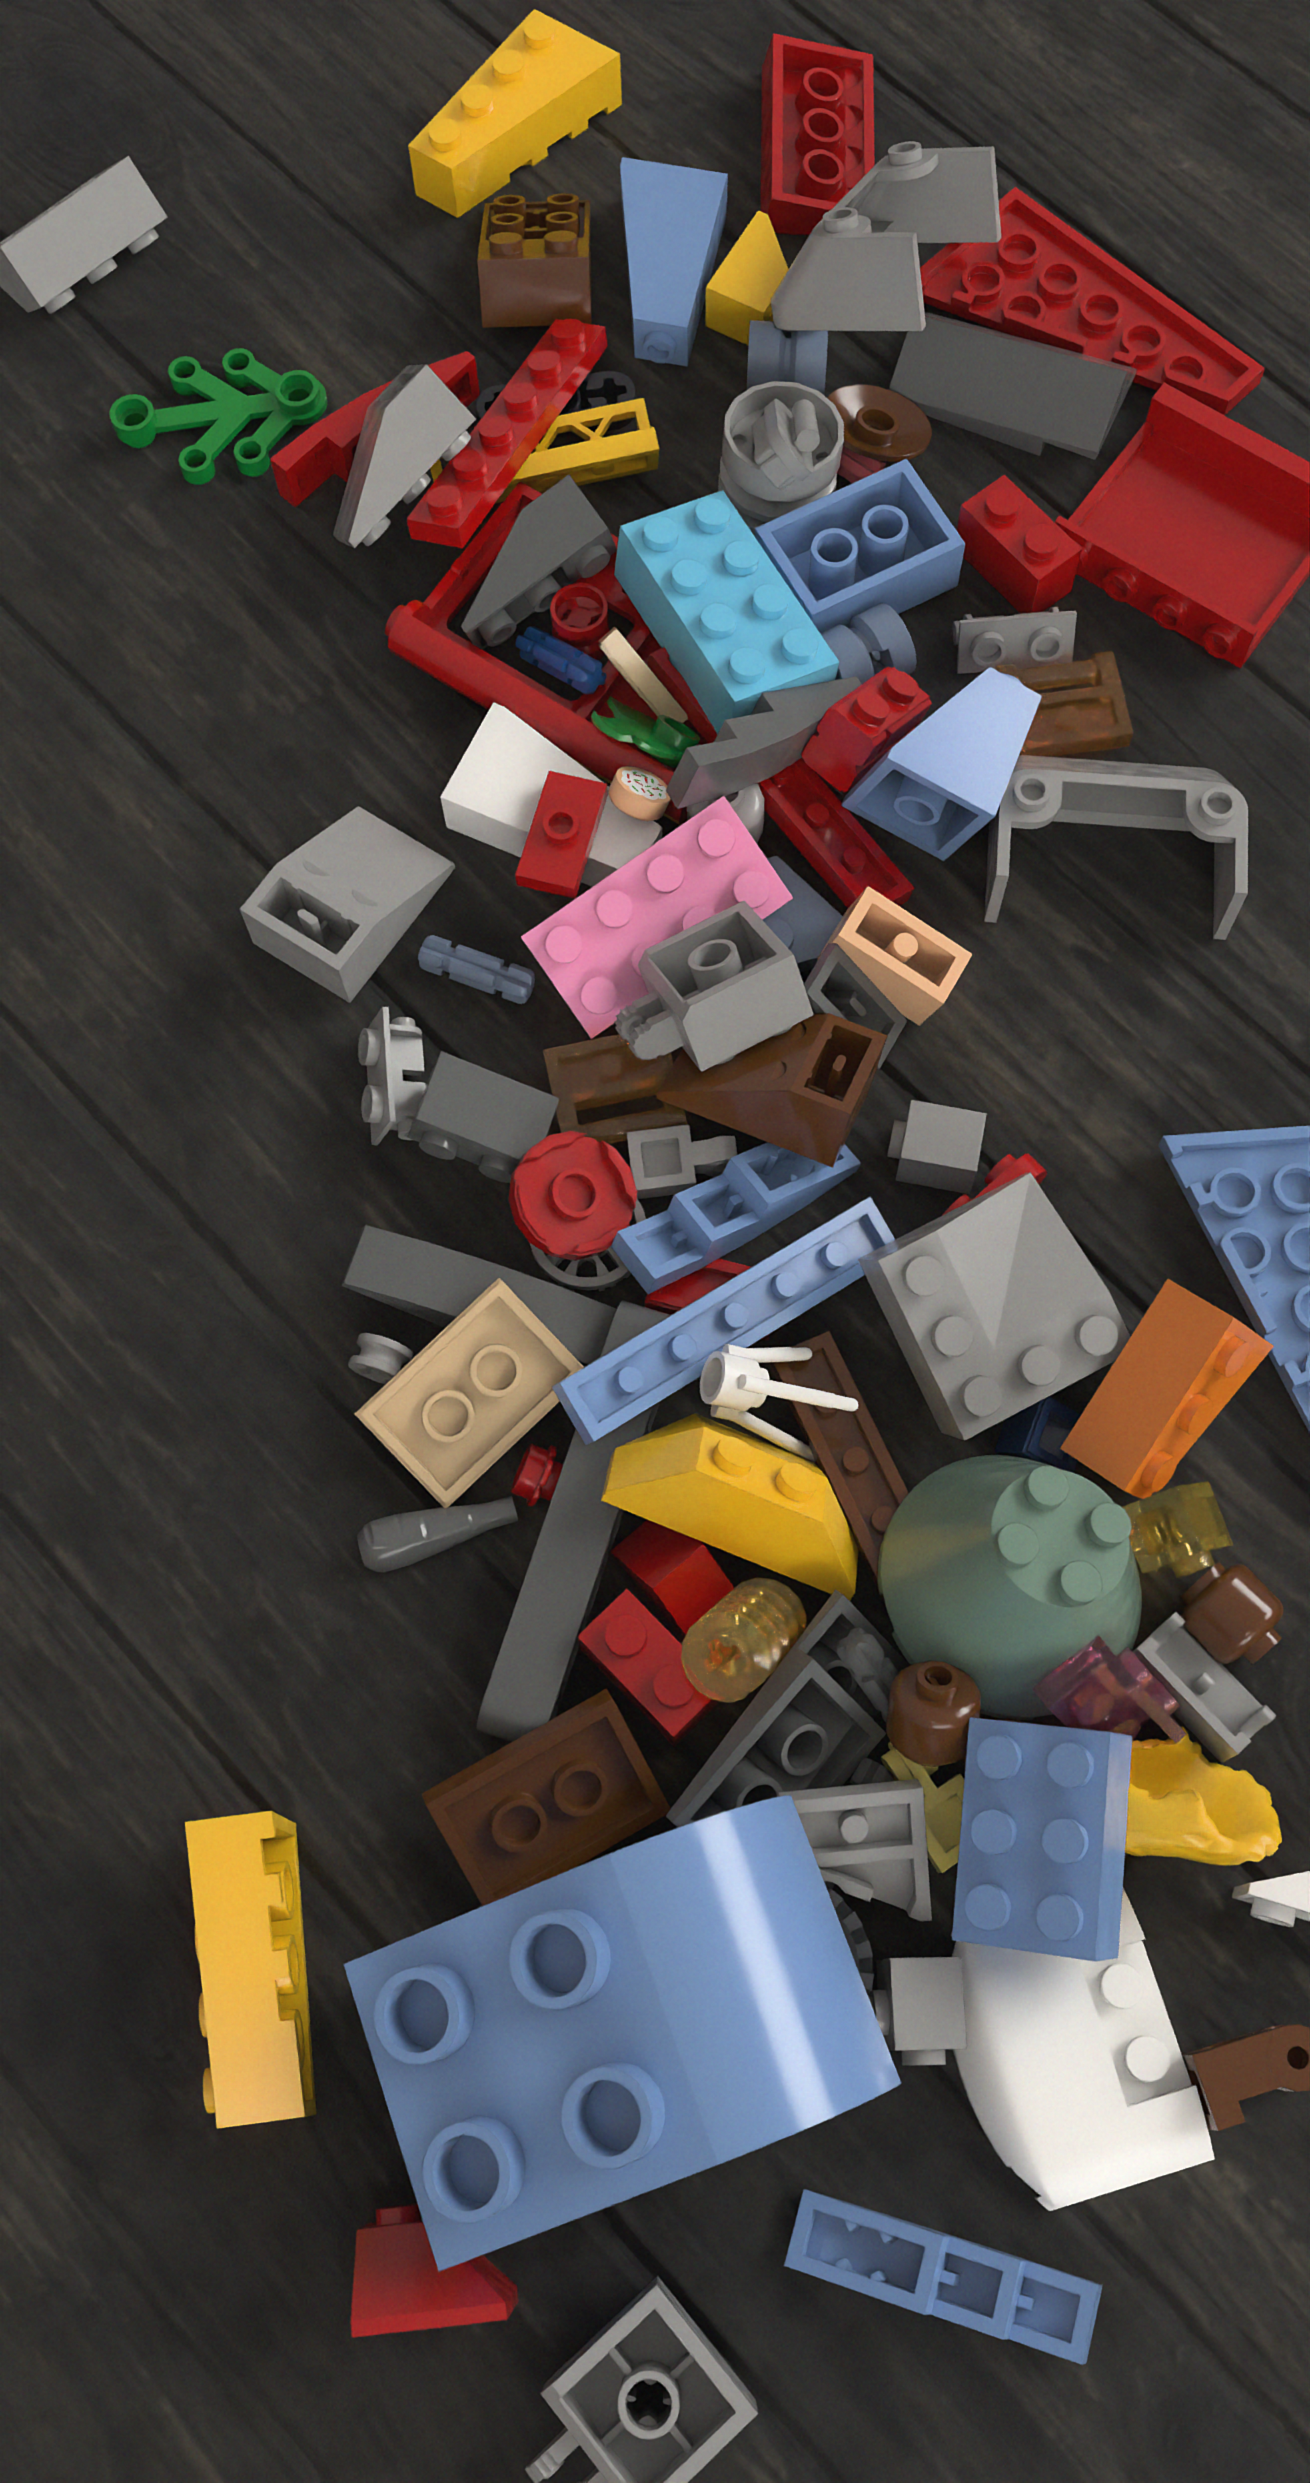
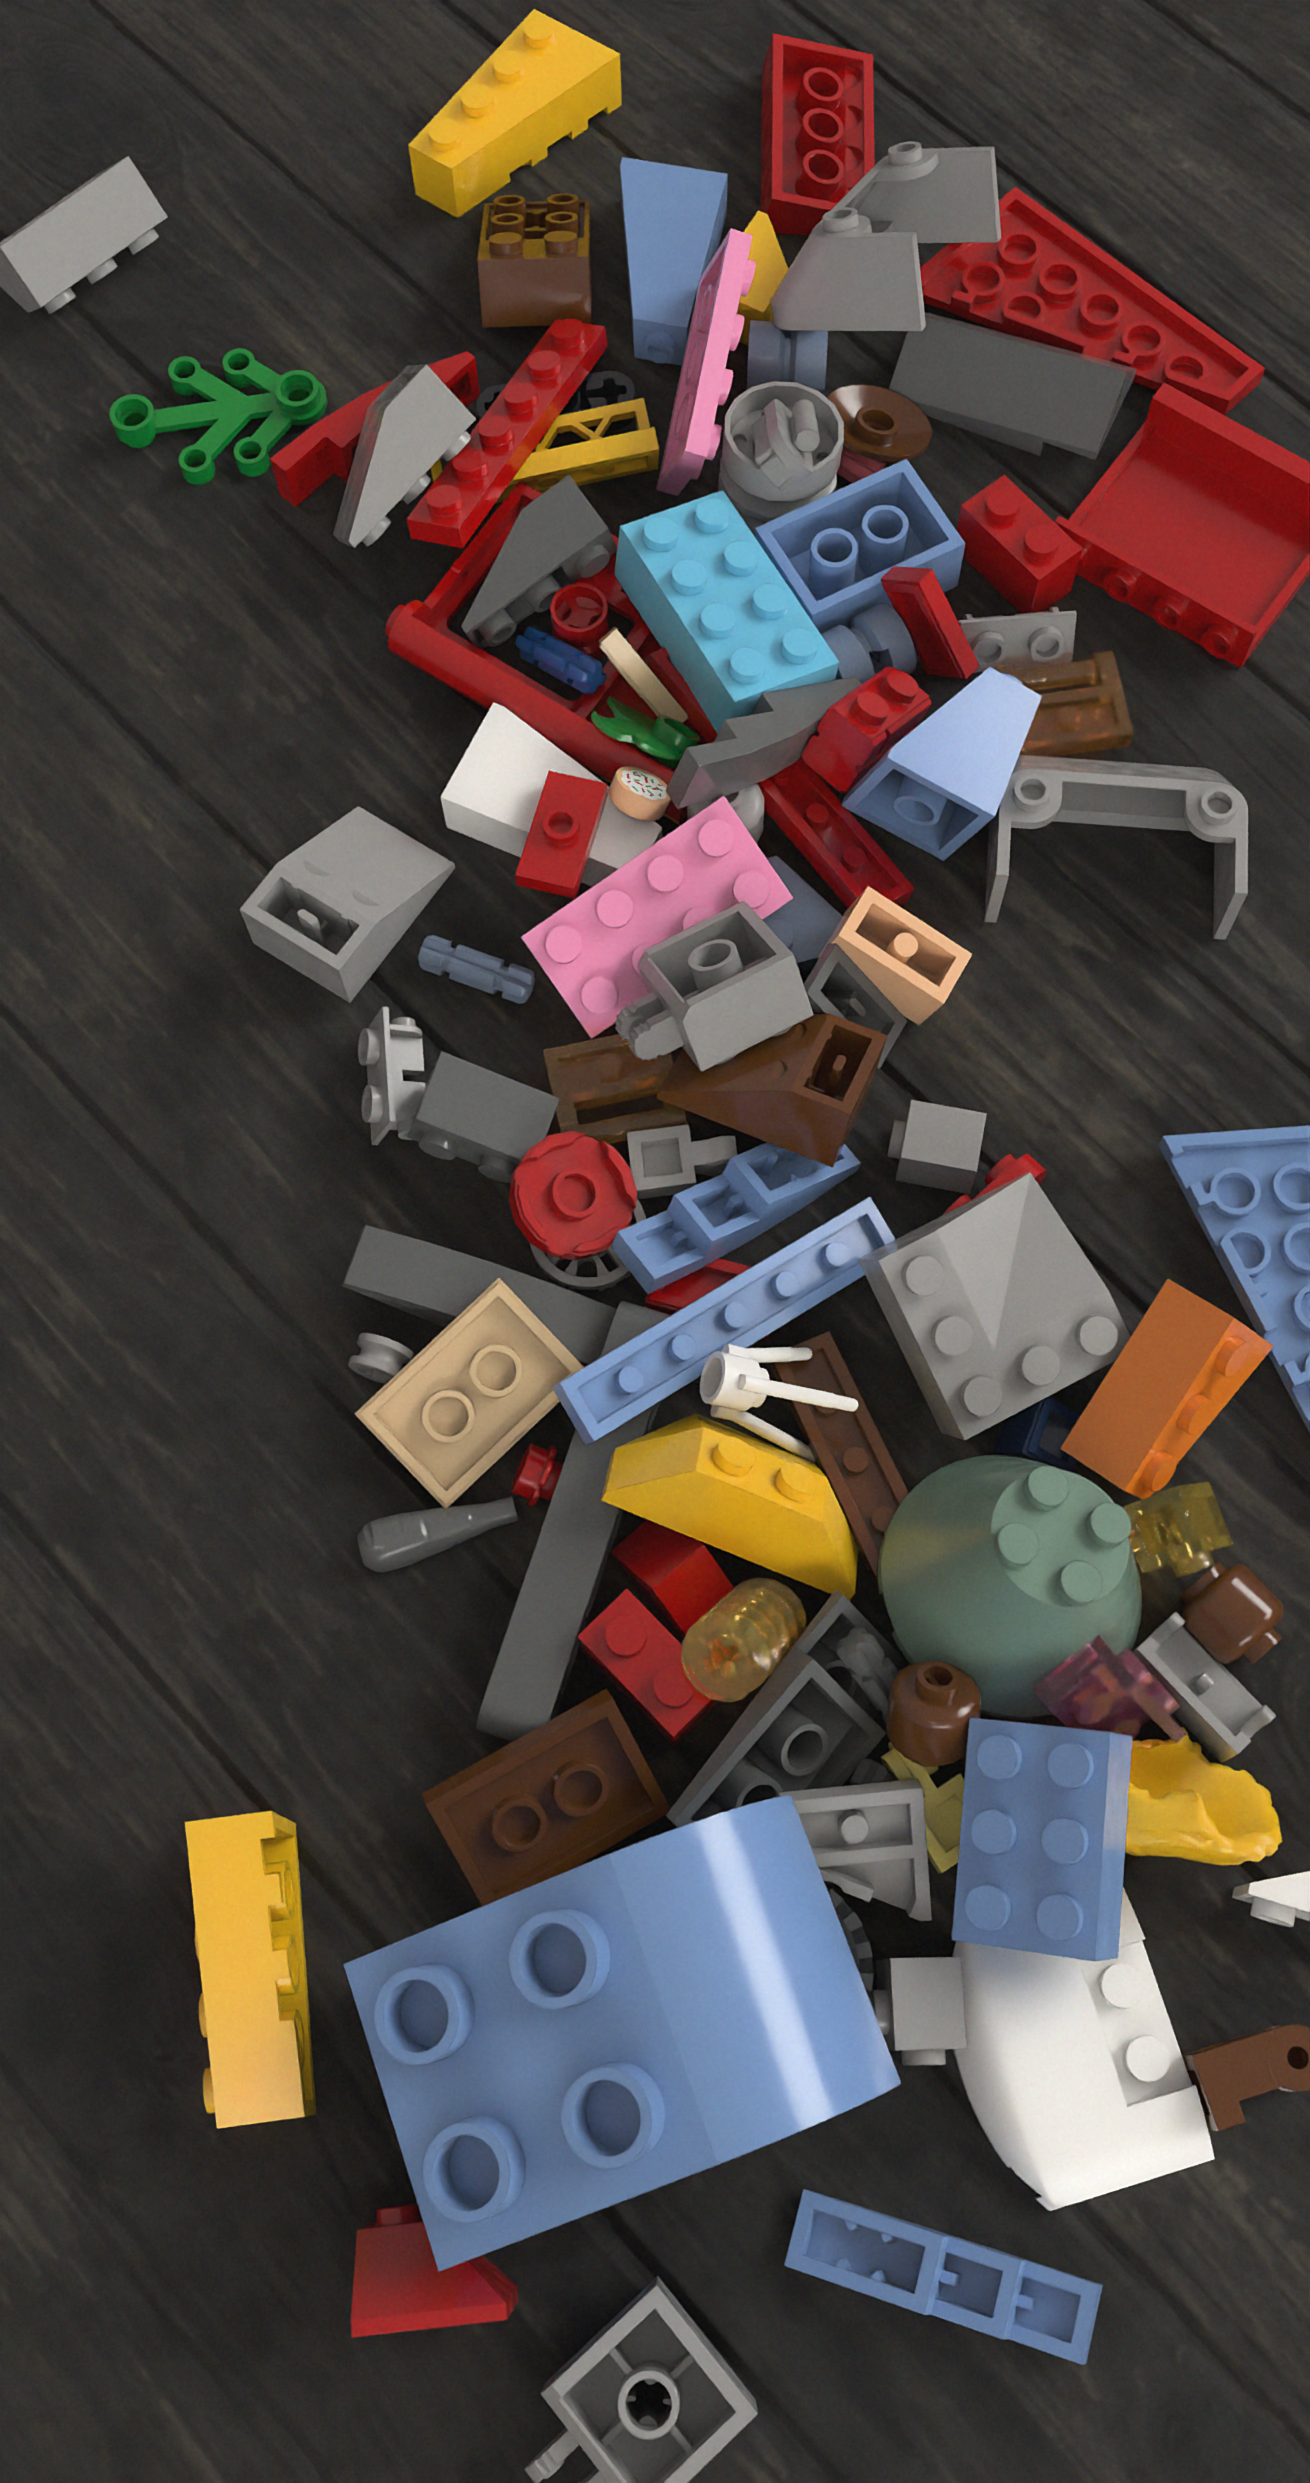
(703, 375): none -> bright pink plate
(929, 621): none -> red tile

